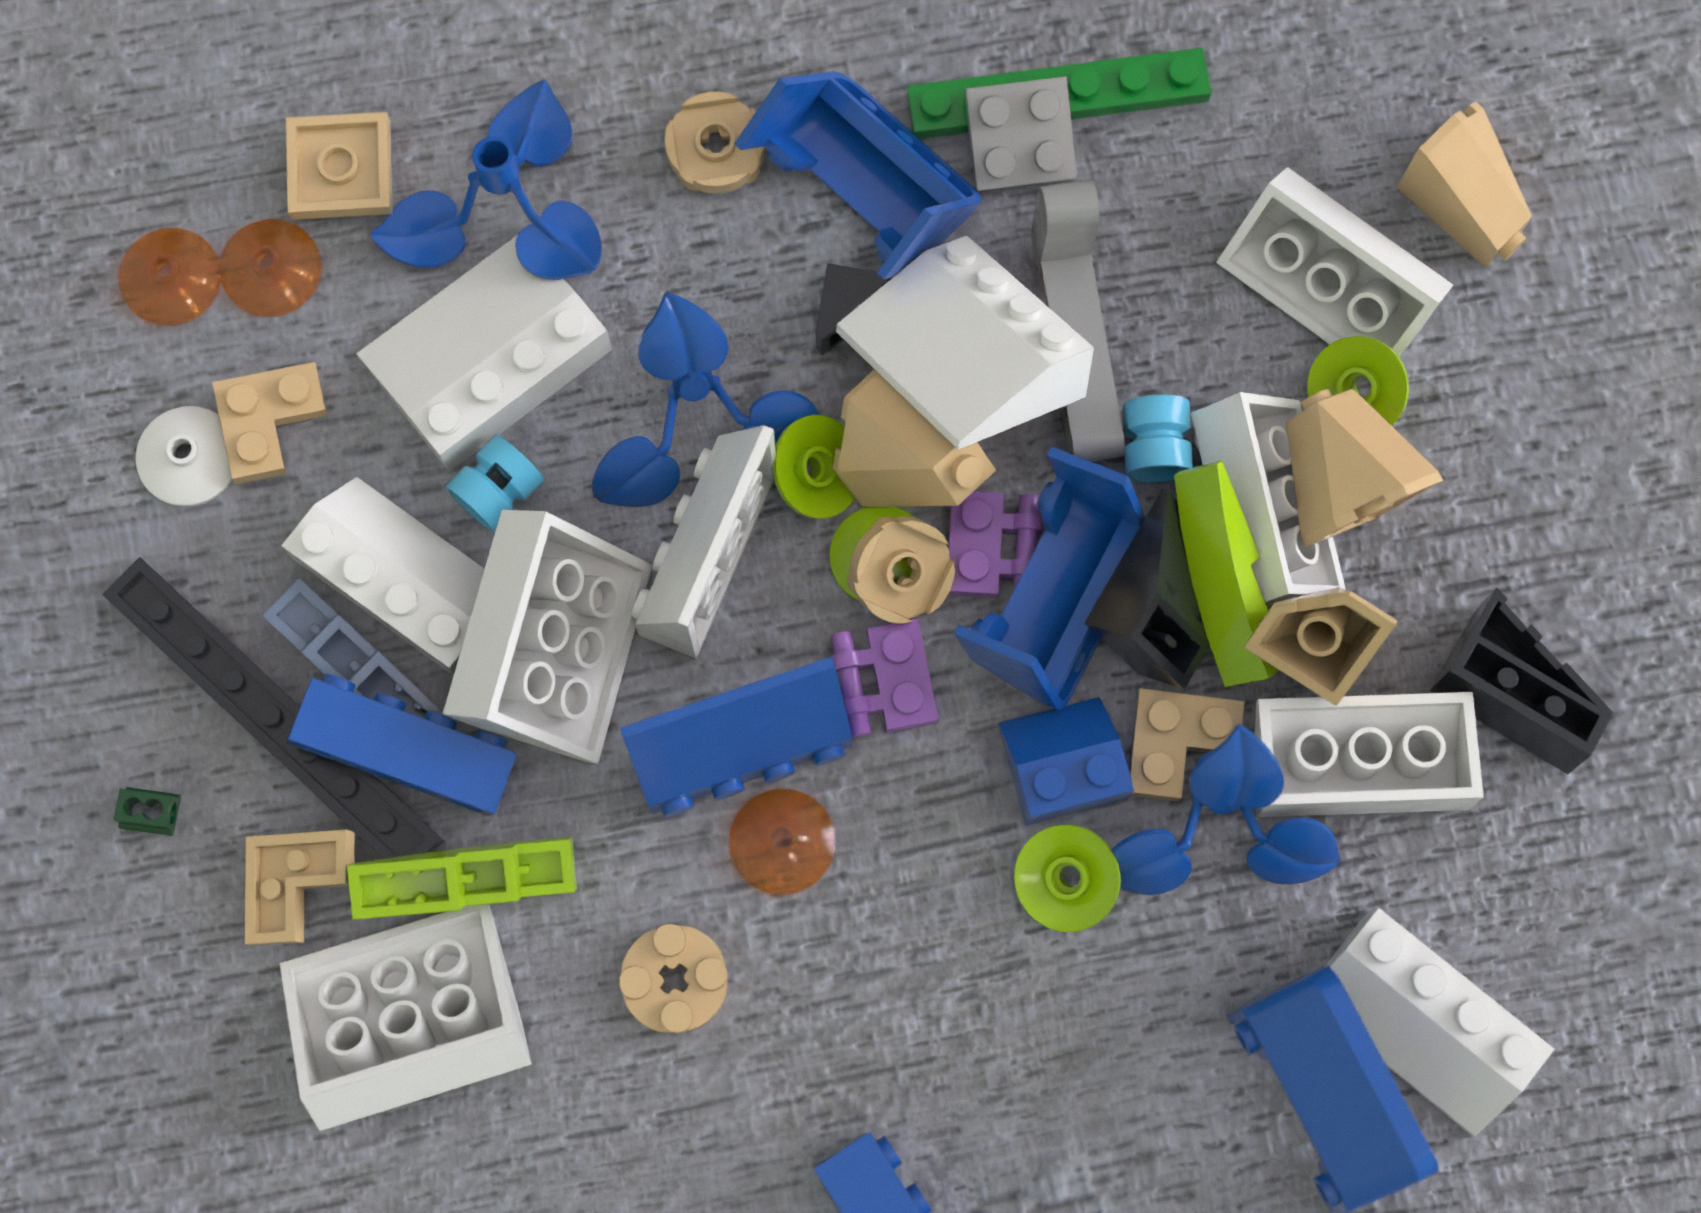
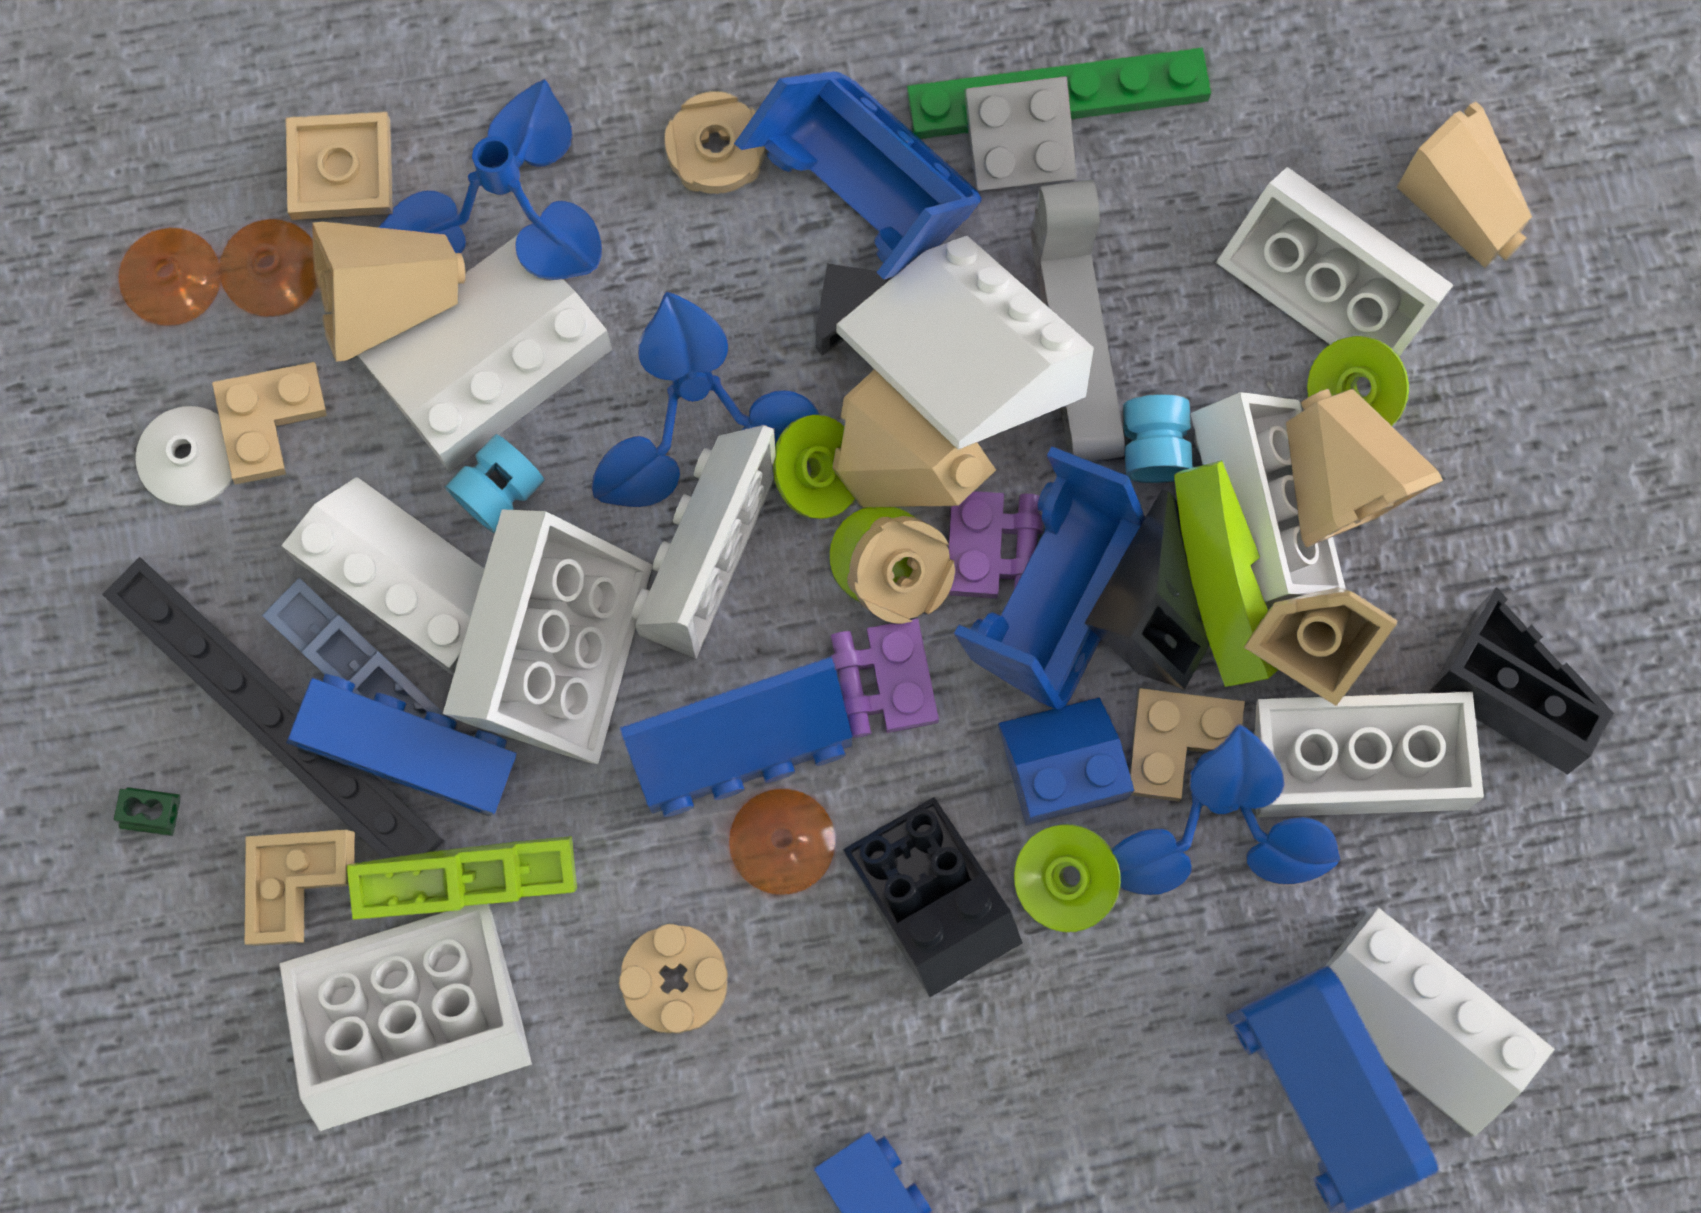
(380, 282): none -> tan slope
(933, 896): none -> black slope

